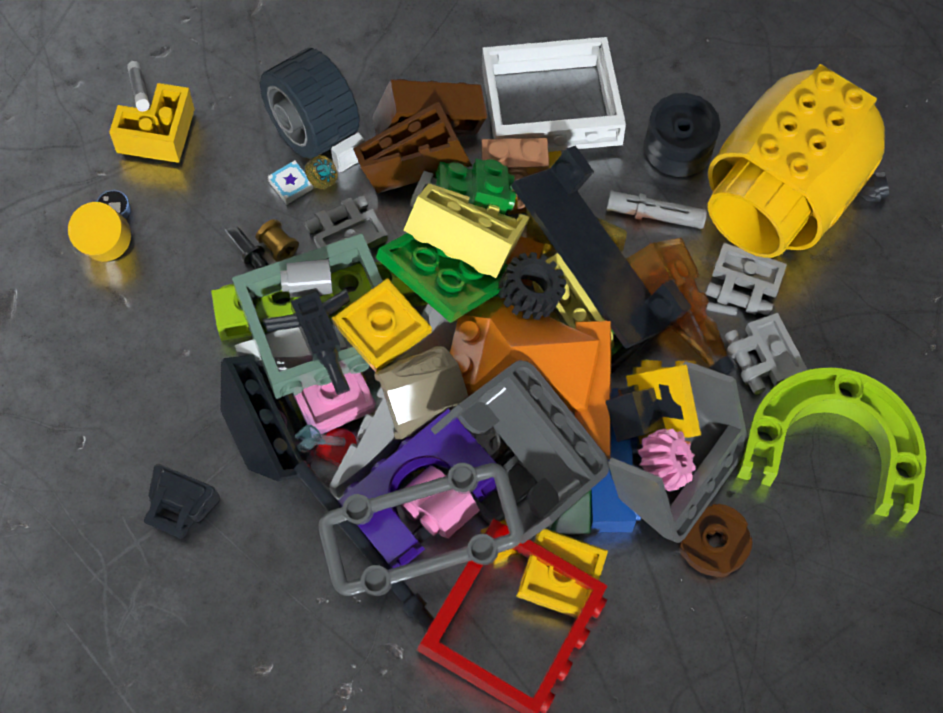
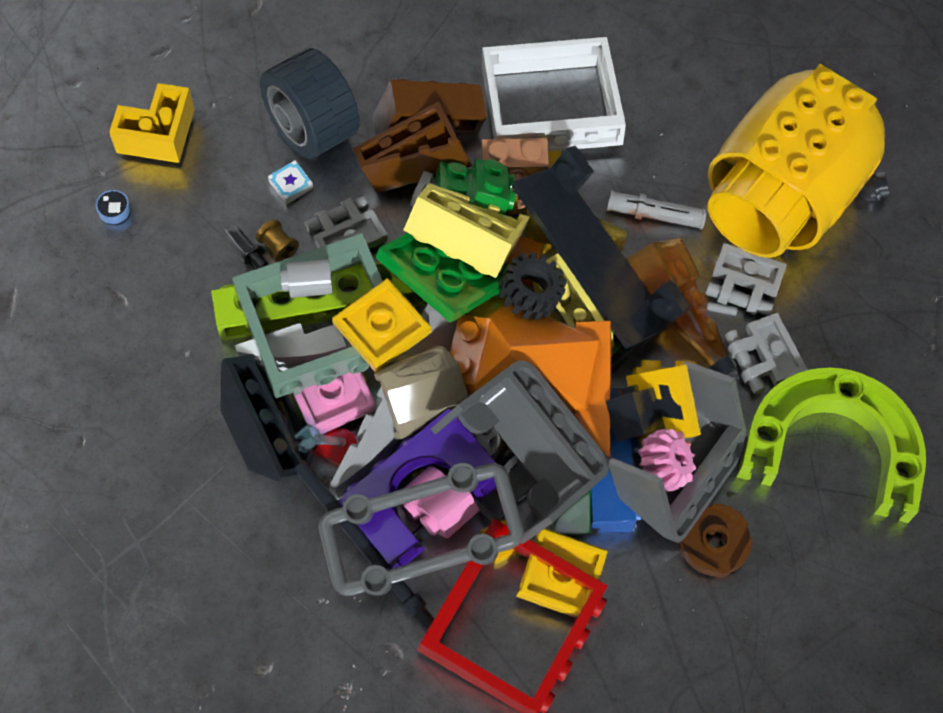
(99, 231): yellow piece -> none
(138, 86): bar -> none
(180, 495): black piece -> none
(317, 331): black piece -> none
(321, 172): clear yellow tile -> none
(343, 153): white tile -> none
(681, 134): black wheel -> none

